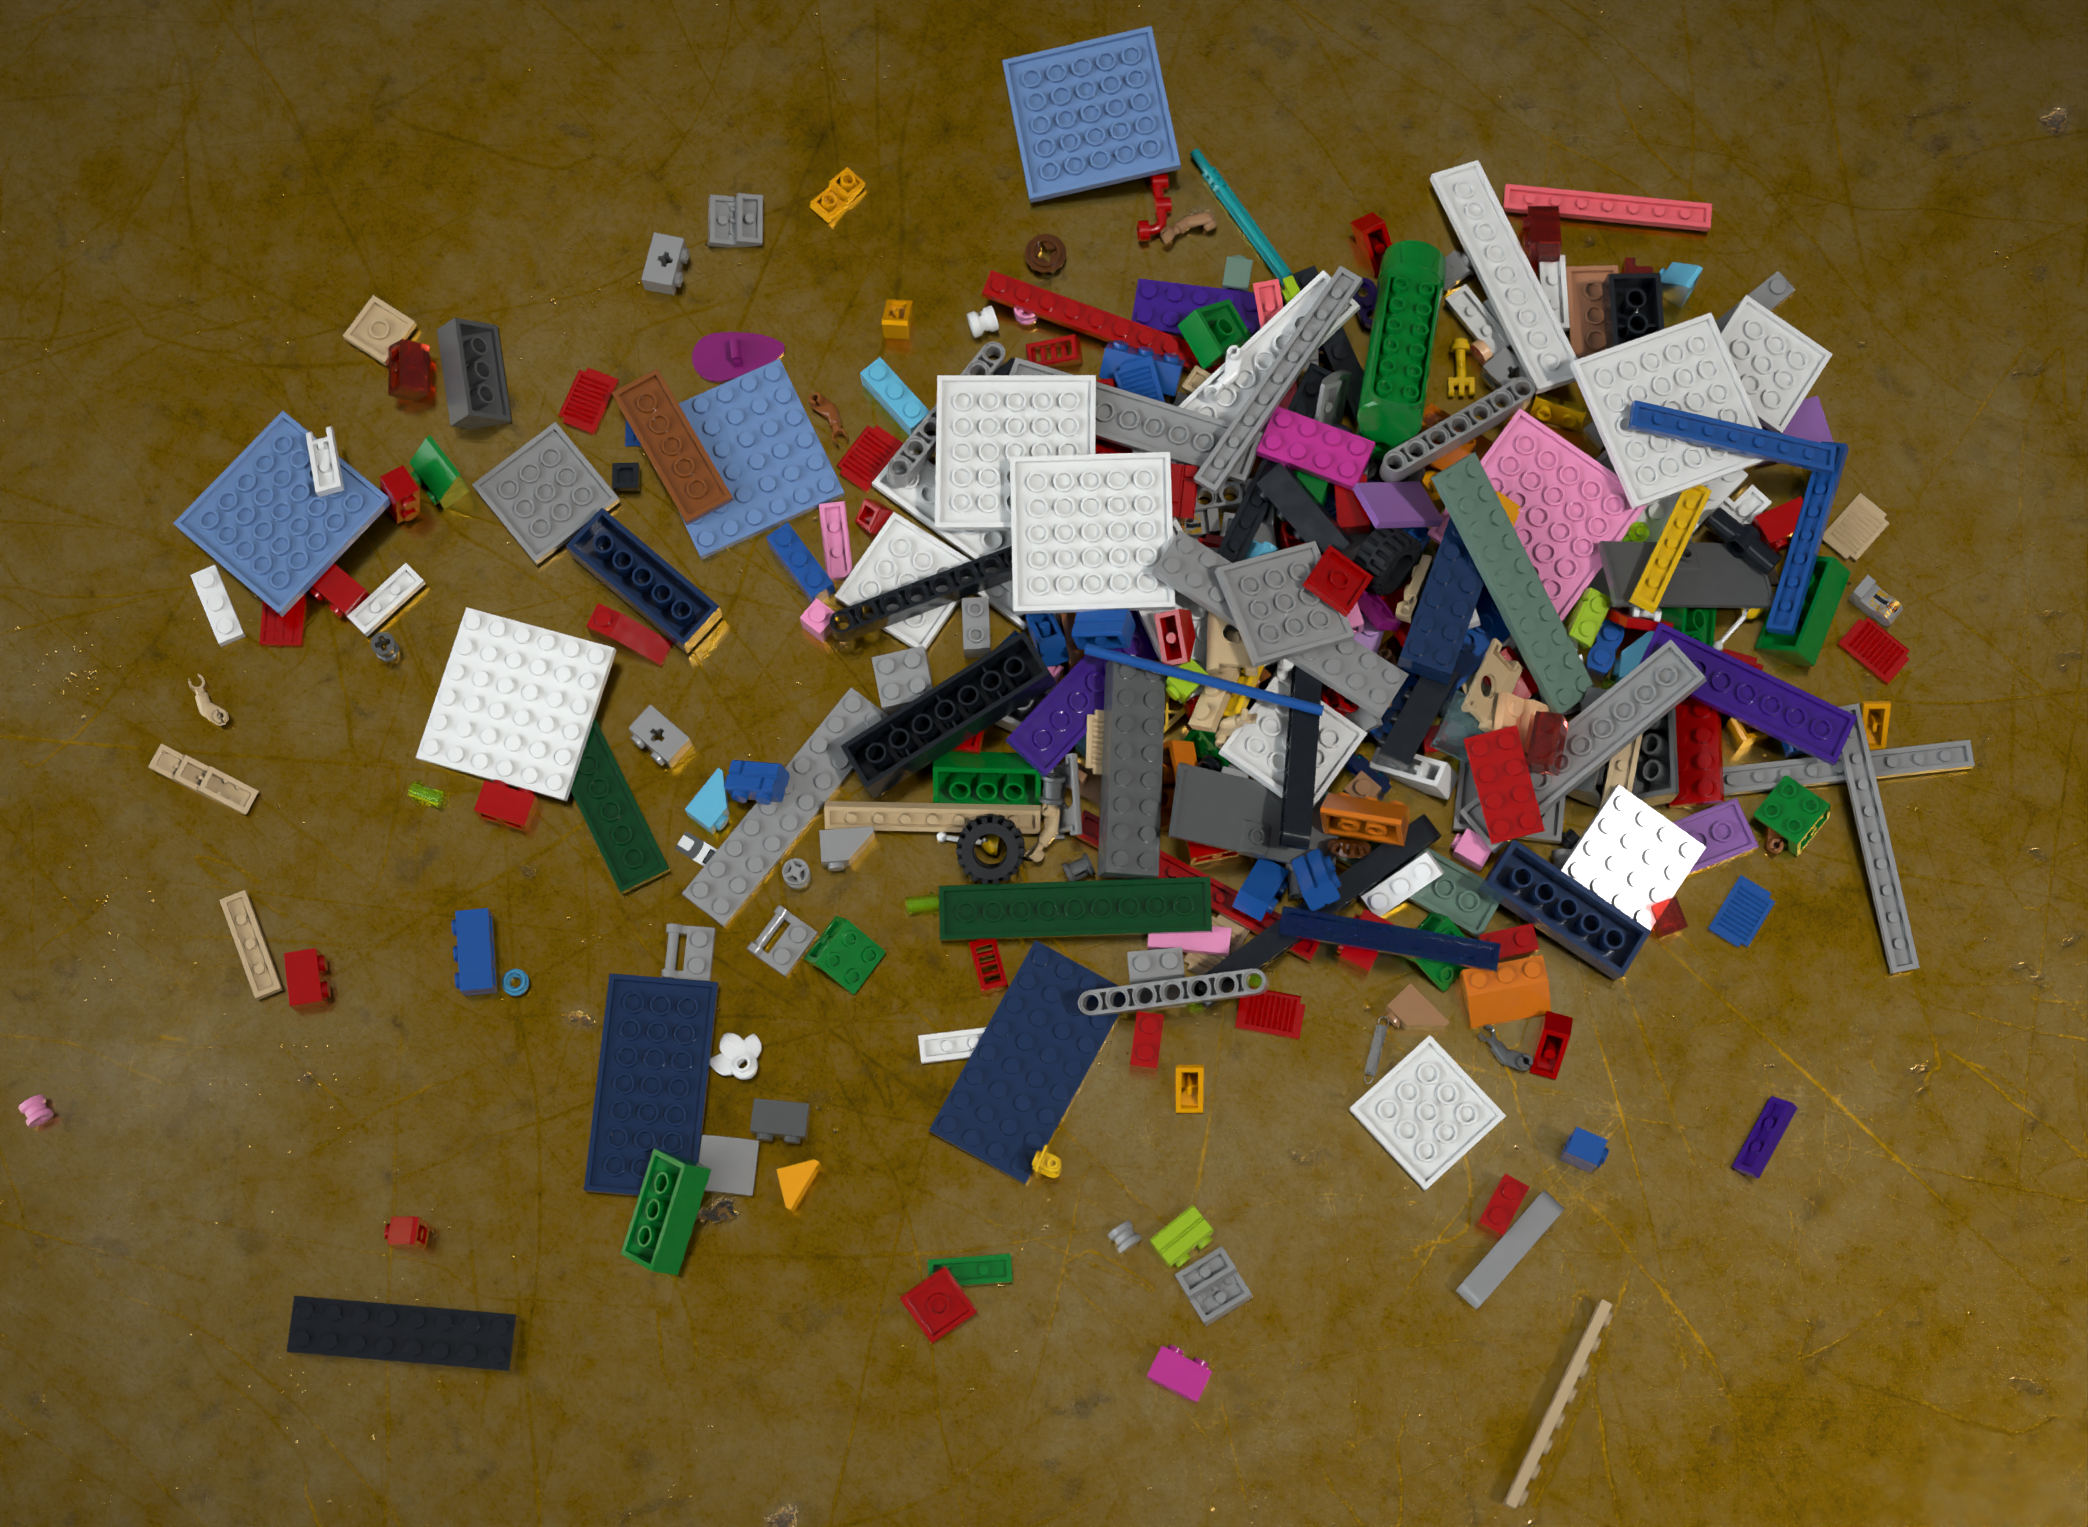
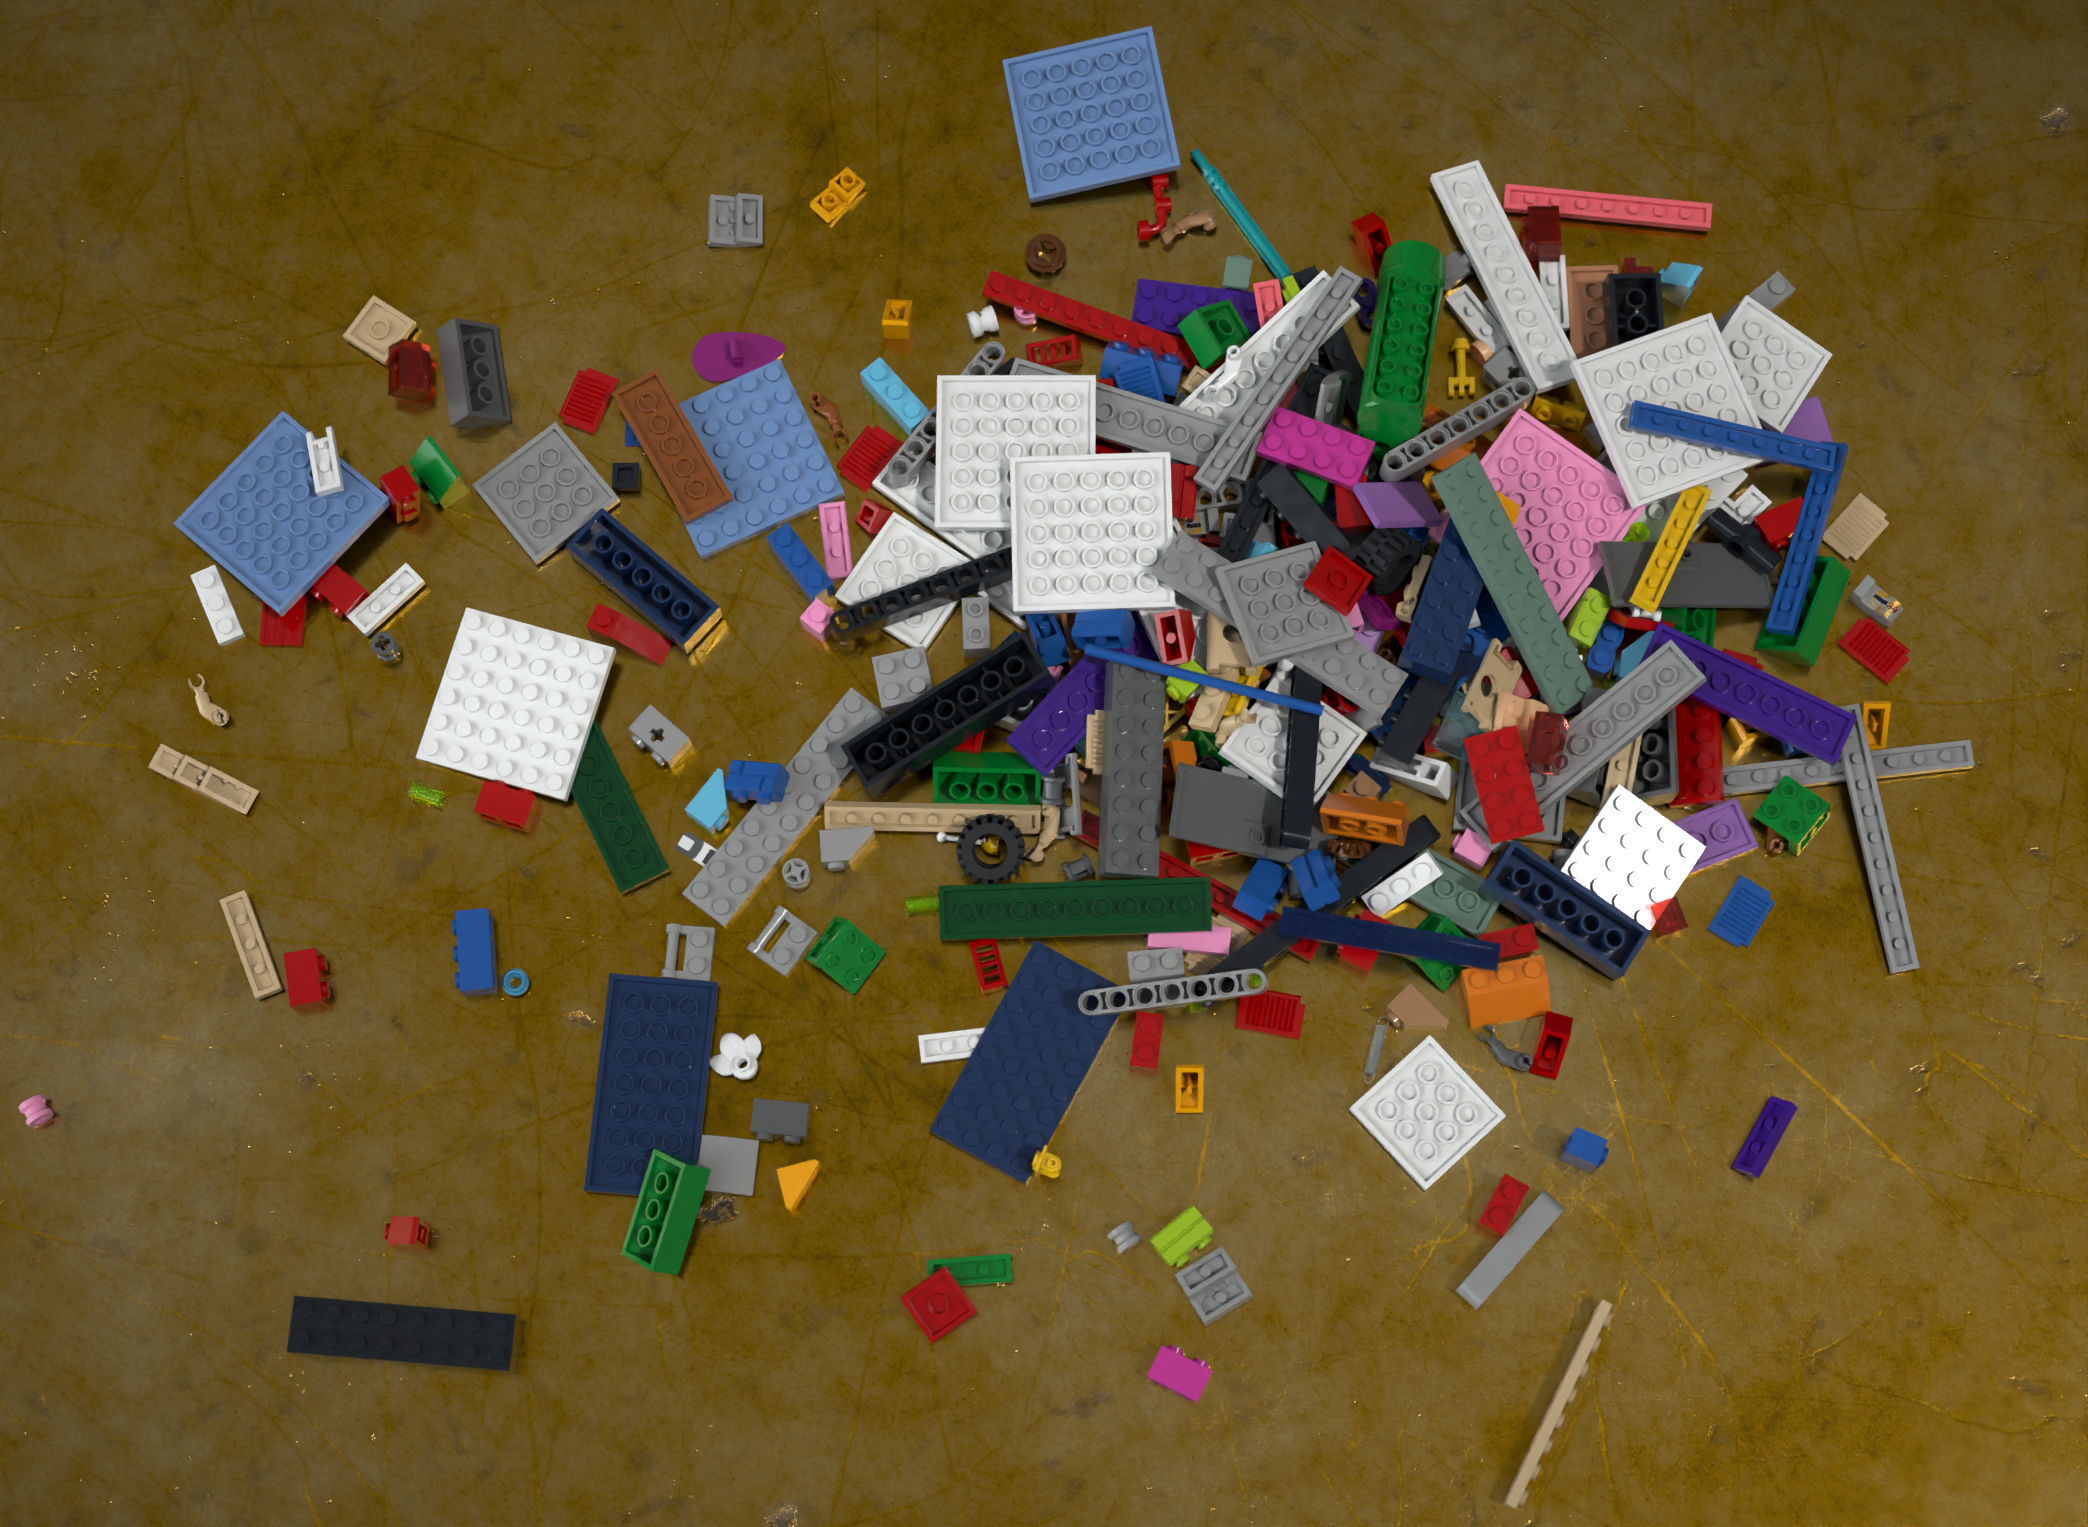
(663, 250): light grey brick -> none
(1747, 613): white hinge -> none

